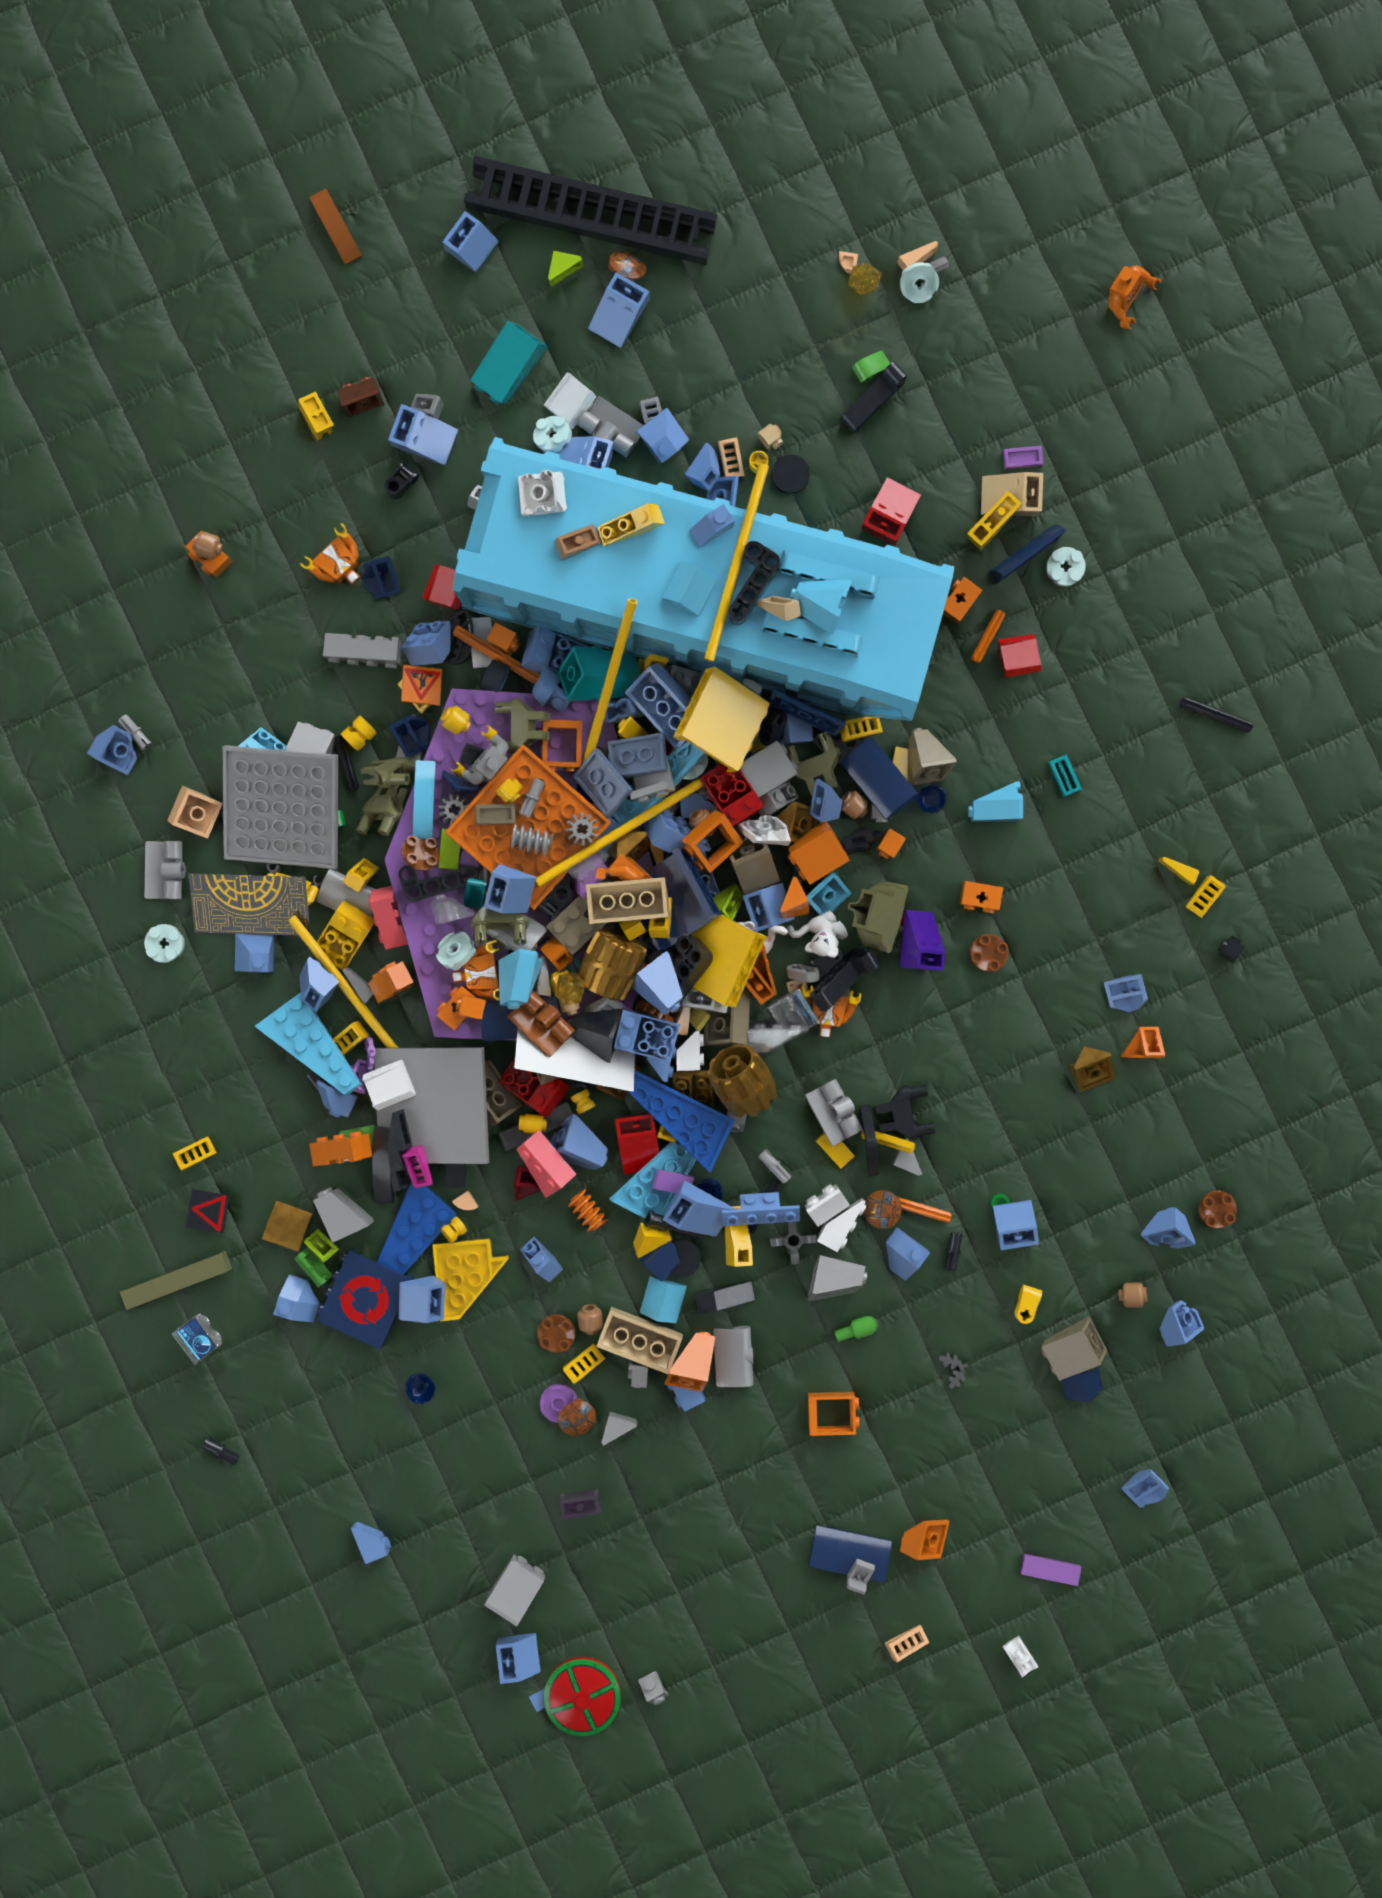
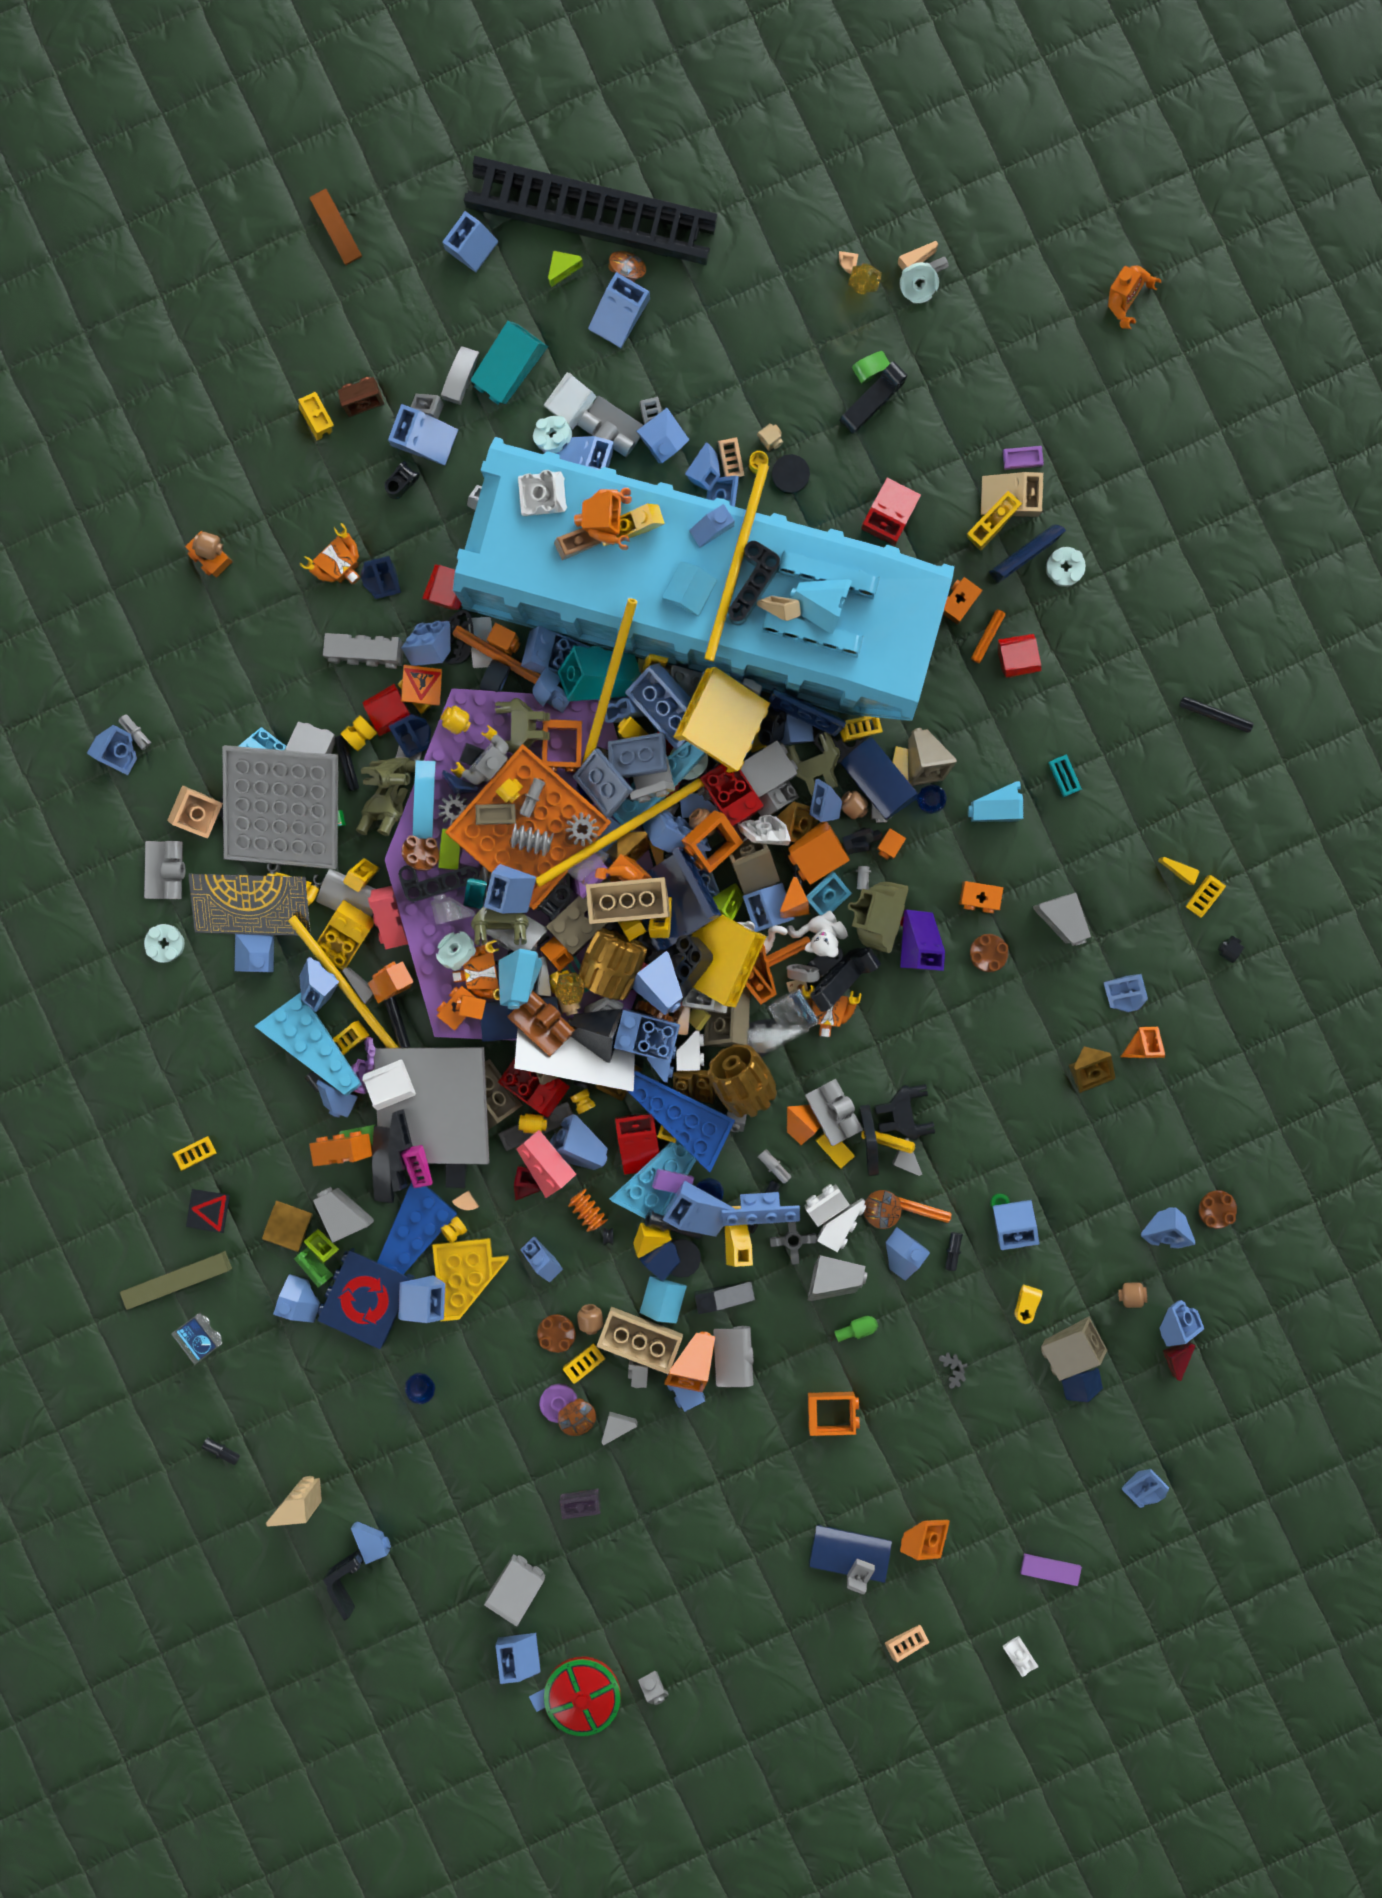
(299, 1503): none -> tan slope
(335, 1587): none -> black piece
(386, 709): none -> red slope
(397, 1022): none -> black axle
(460, 375): none -> light grey slope
(602, 516): none -> orange torso
(608, 1236): none -> black bush
(788, 951): none -> orange axle
(801, 1122): none -> orange slope
(863, 877): none -> light grey pin
(1065, 918): none -> light grey slope
(1178, 1358): none -> dark red slope

